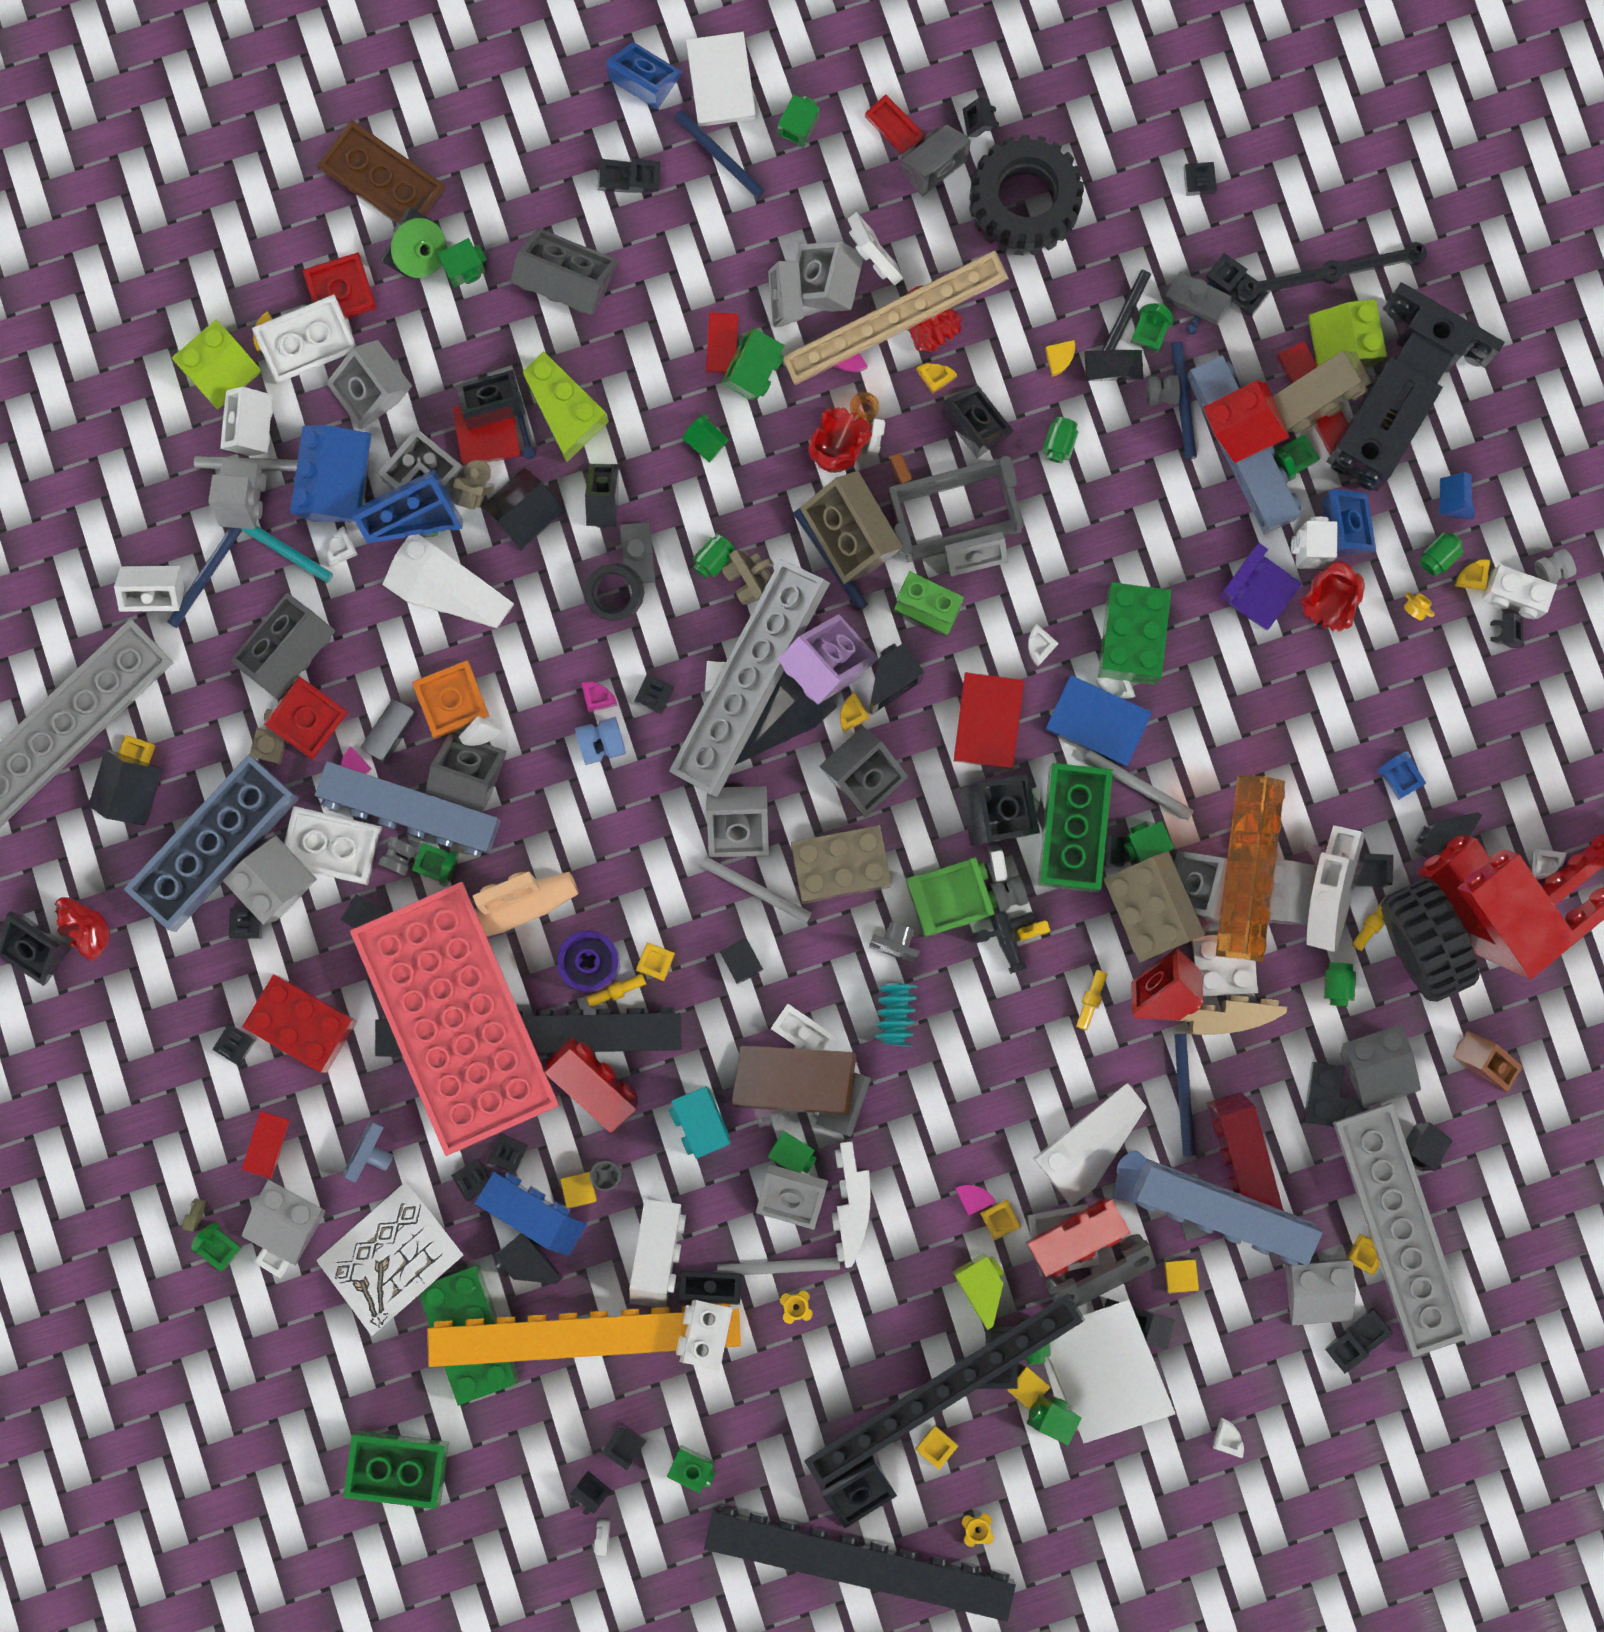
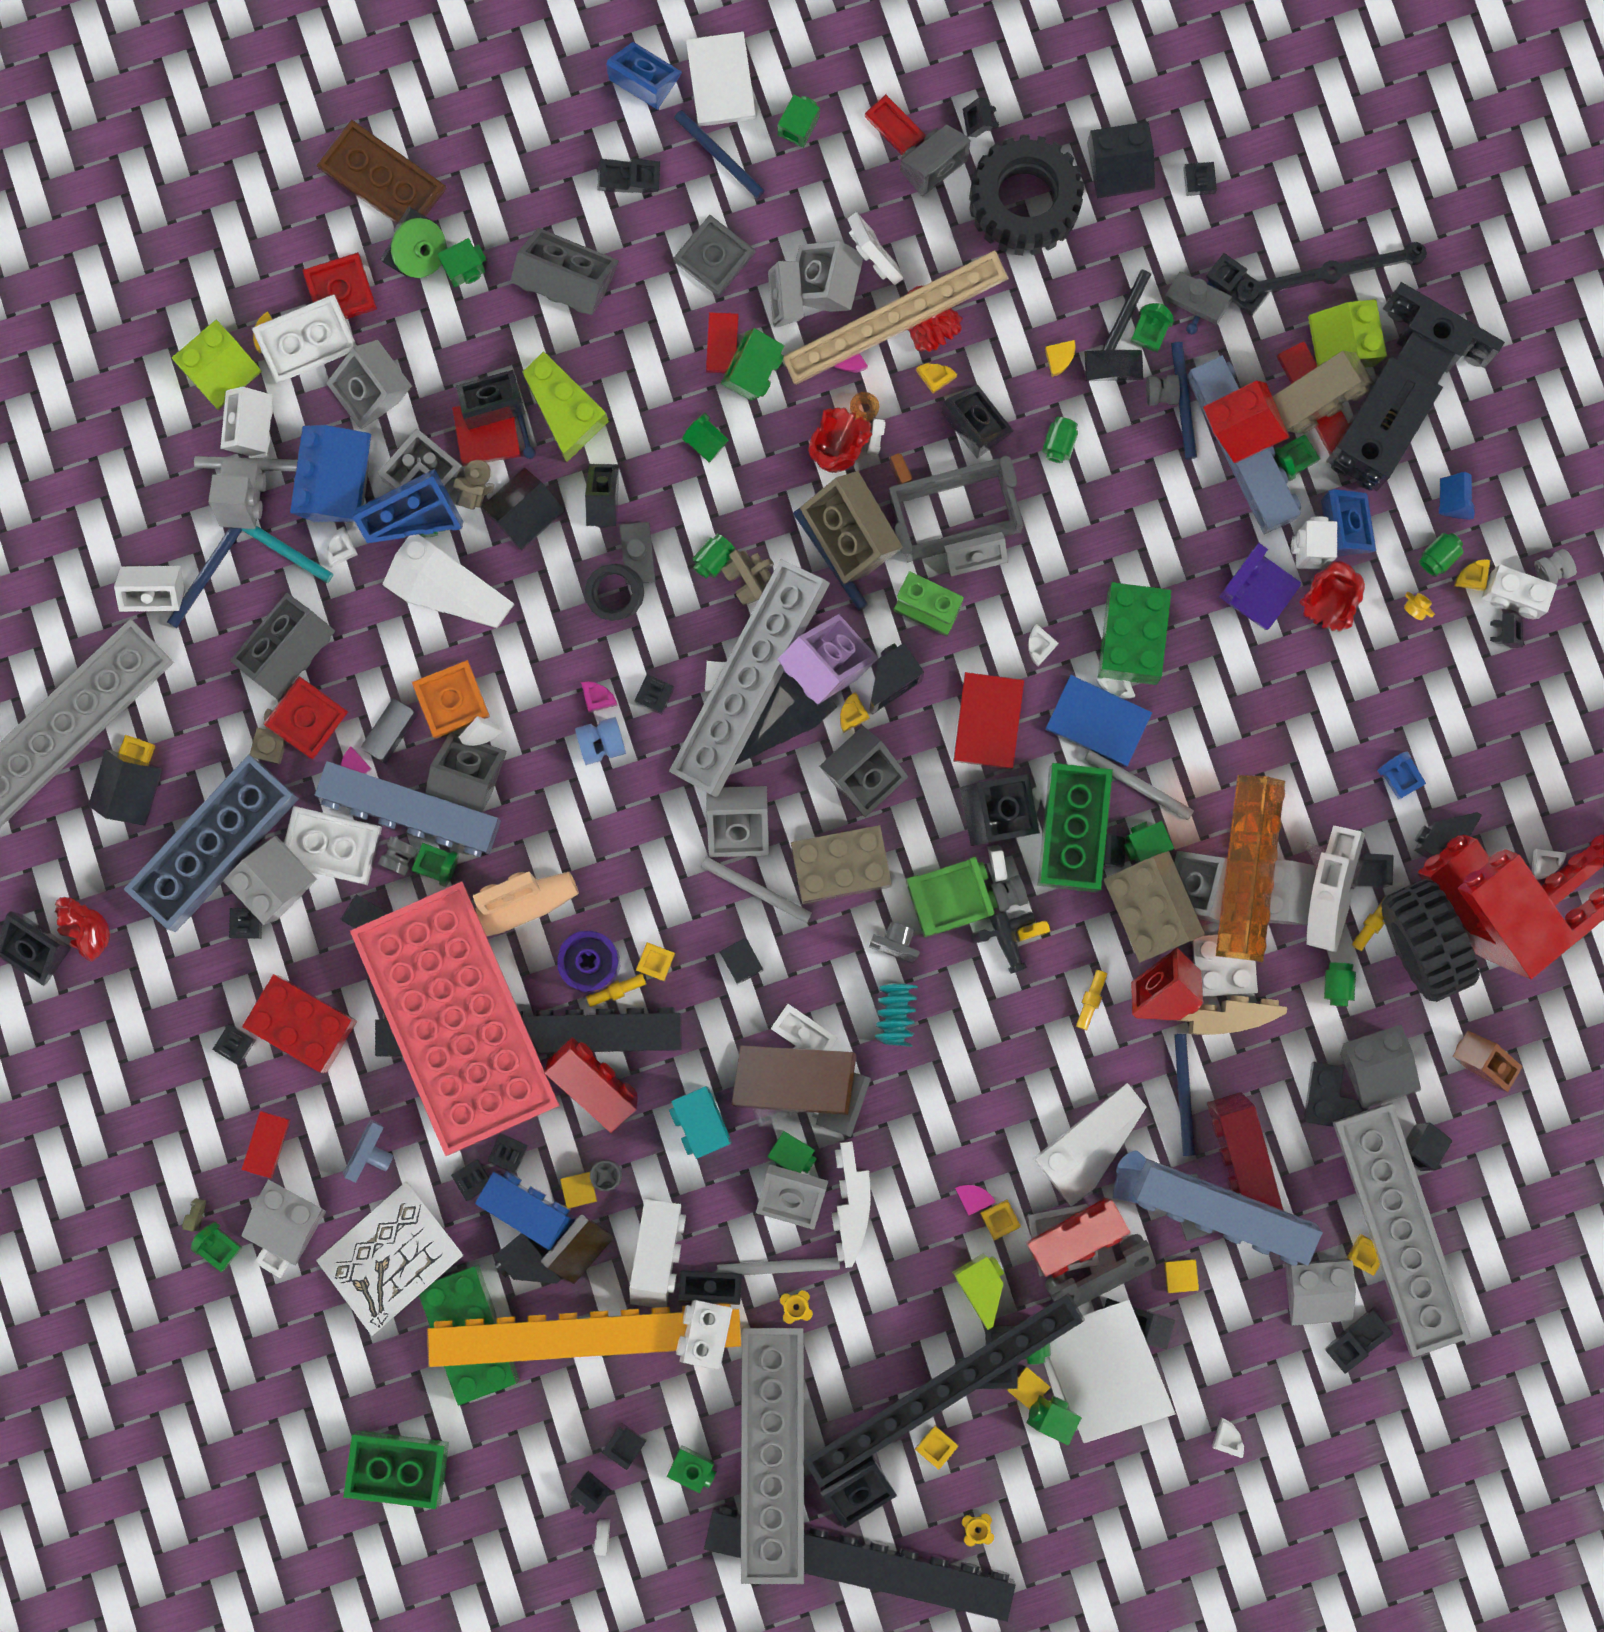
(577, 1249): none -> dark brown tile
(714, 255): none -> dark grey tile
(772, 1456): none -> light grey plate
(1122, 159): none -> black slope

